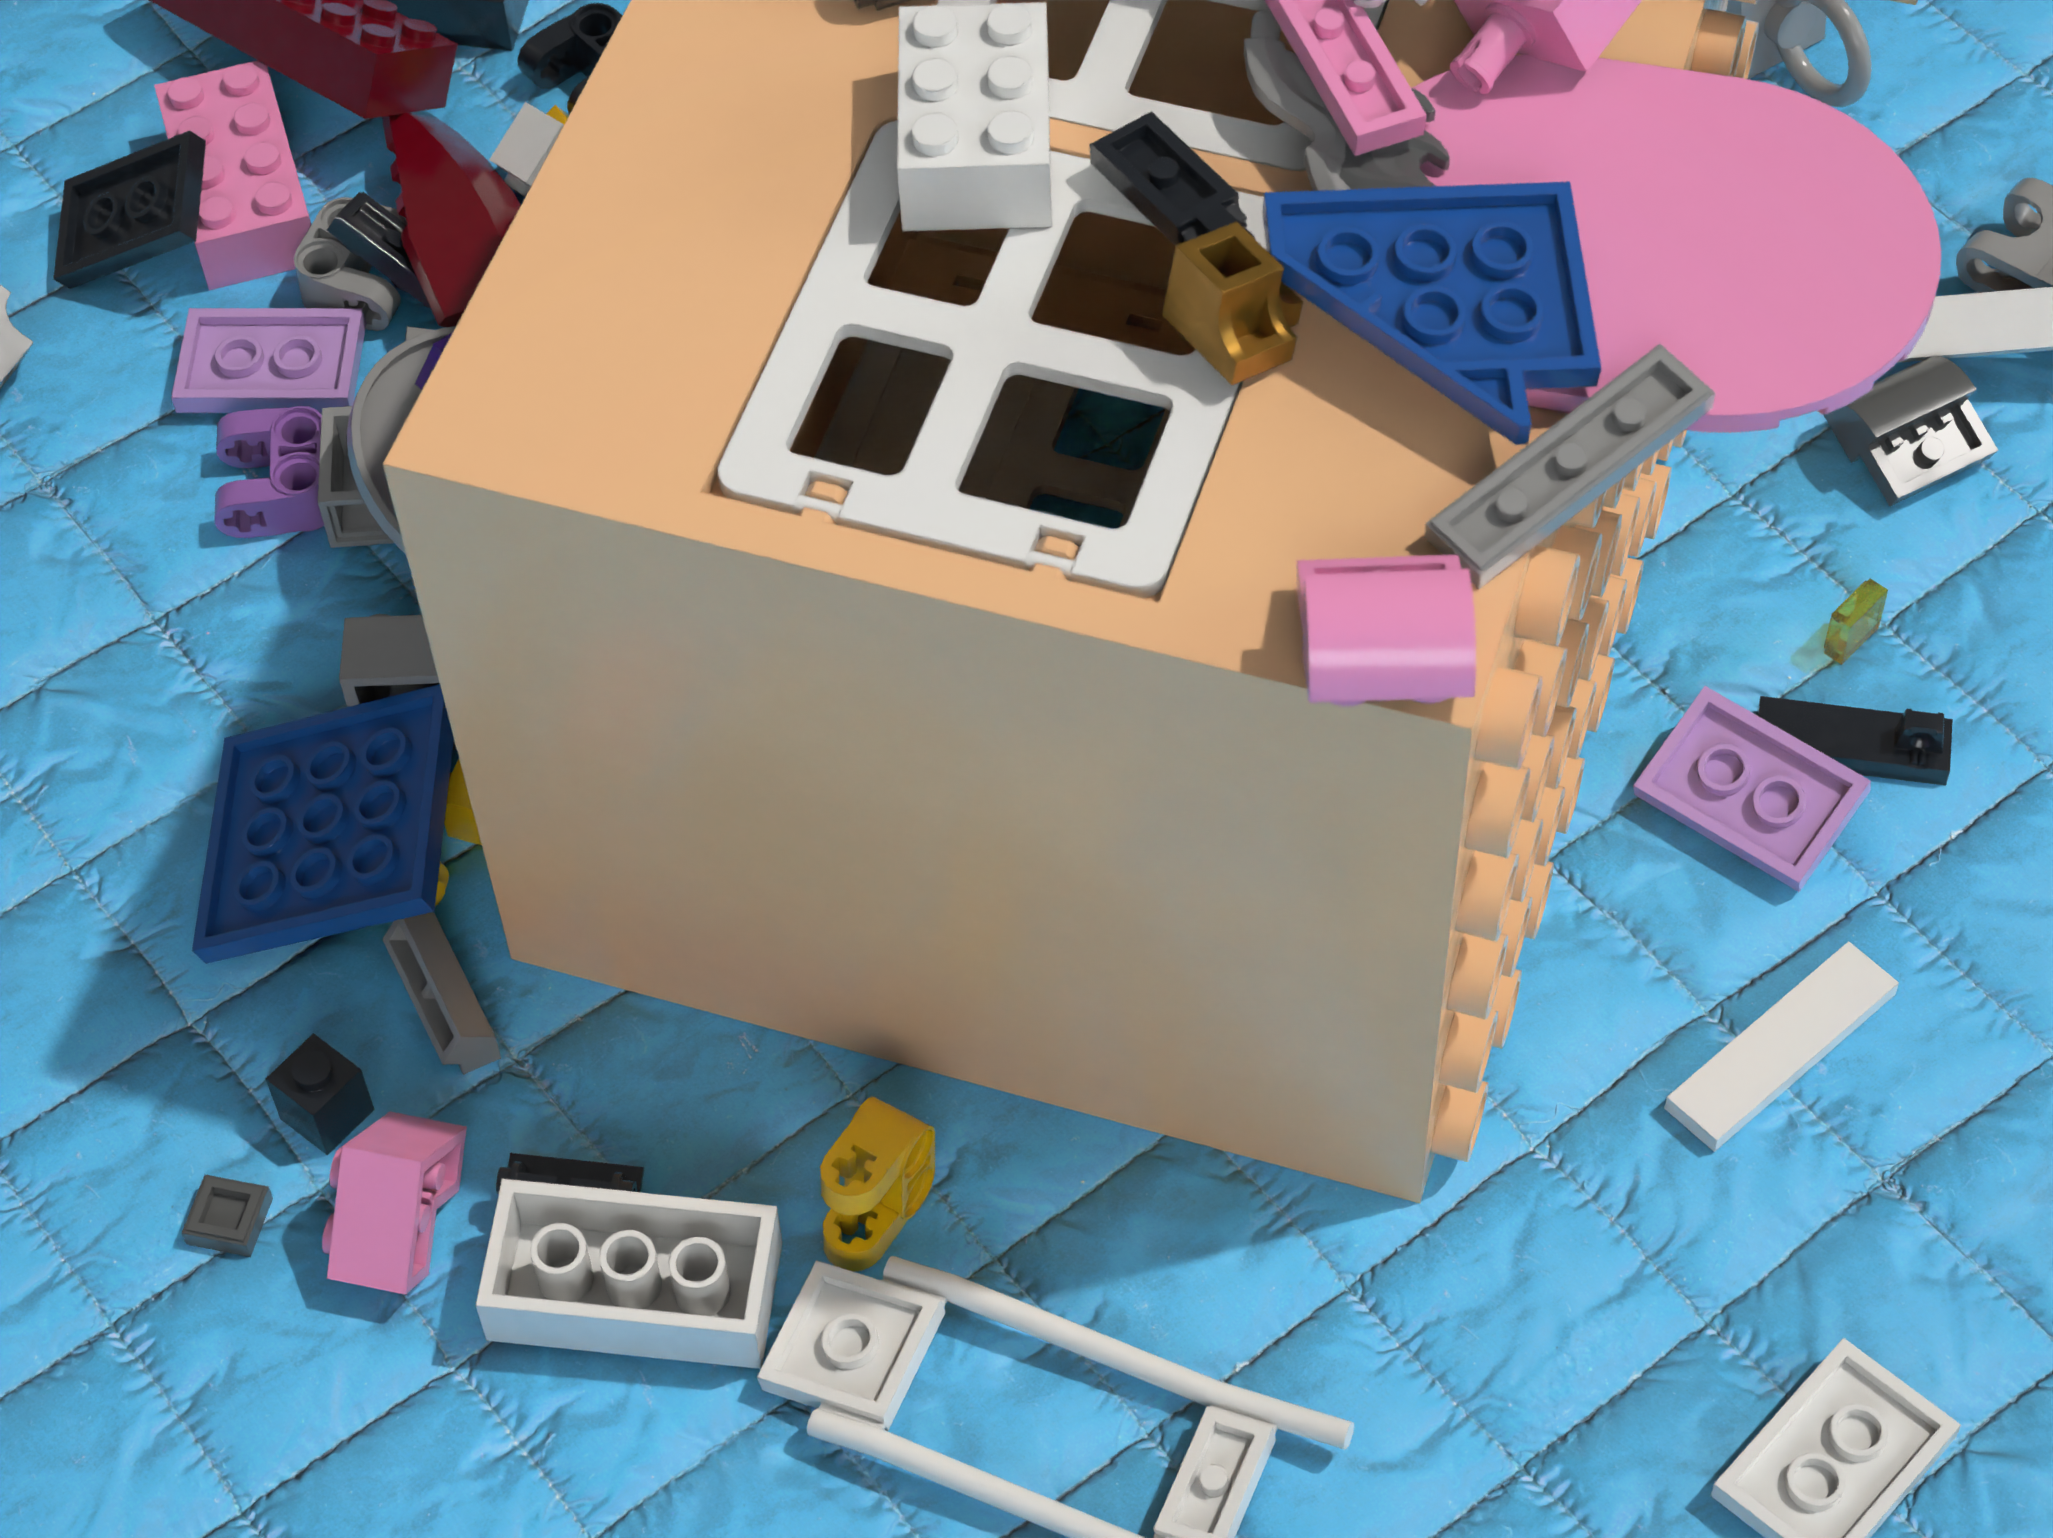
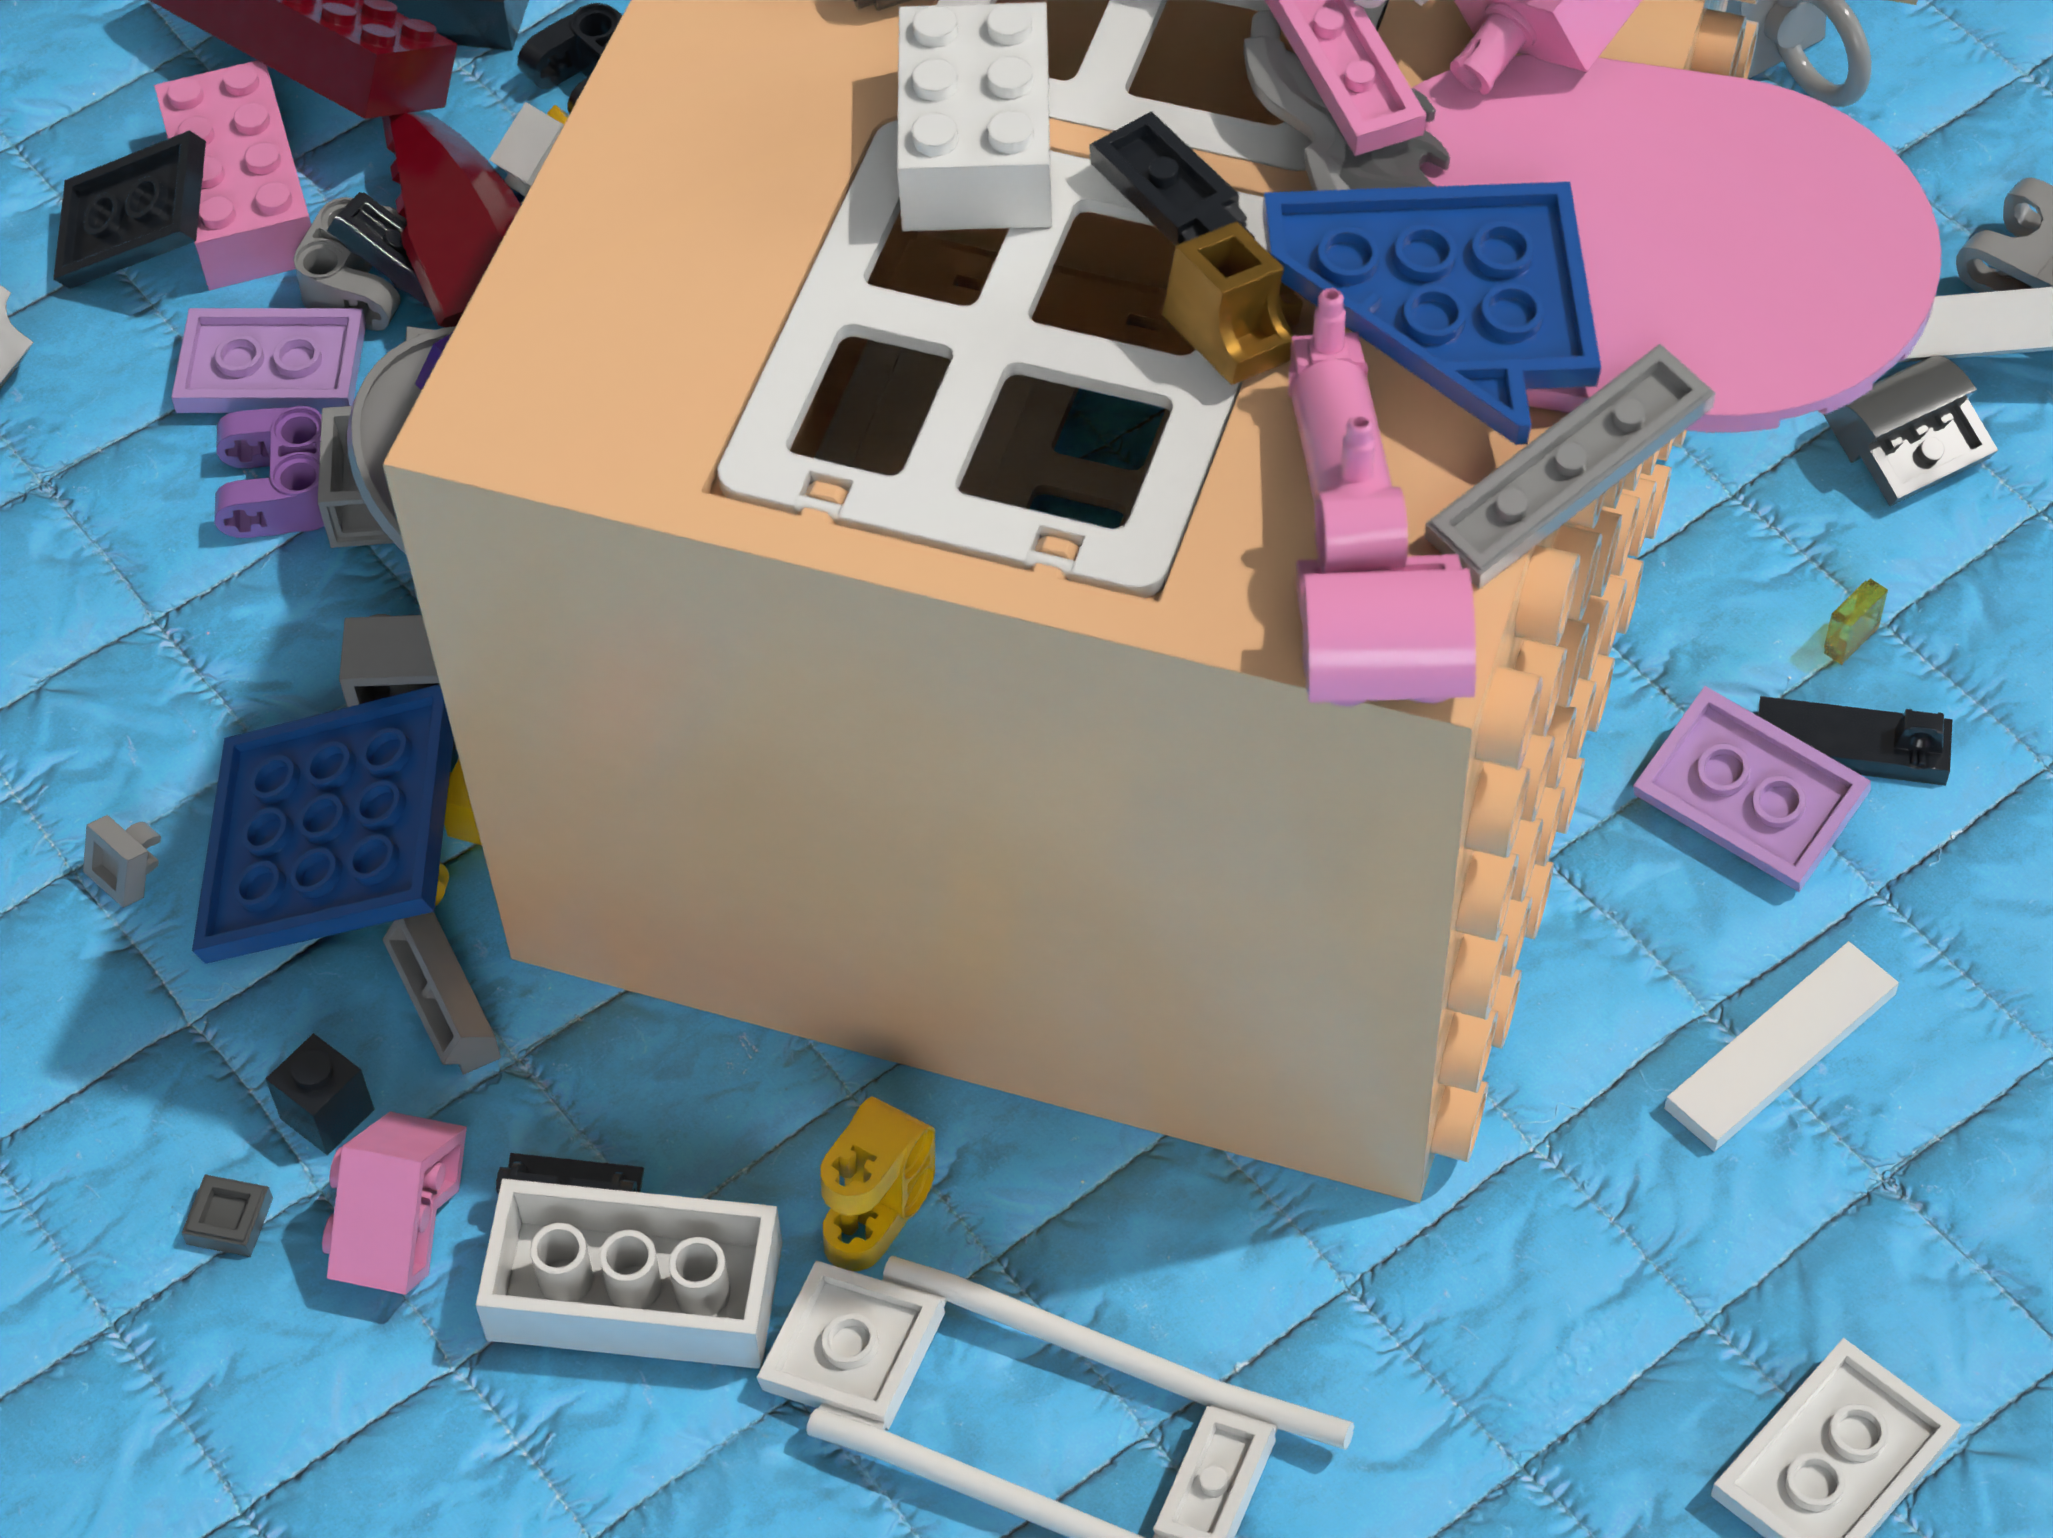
(119, 858): none -> light grey tile
(1356, 508): none -> bright pink piece

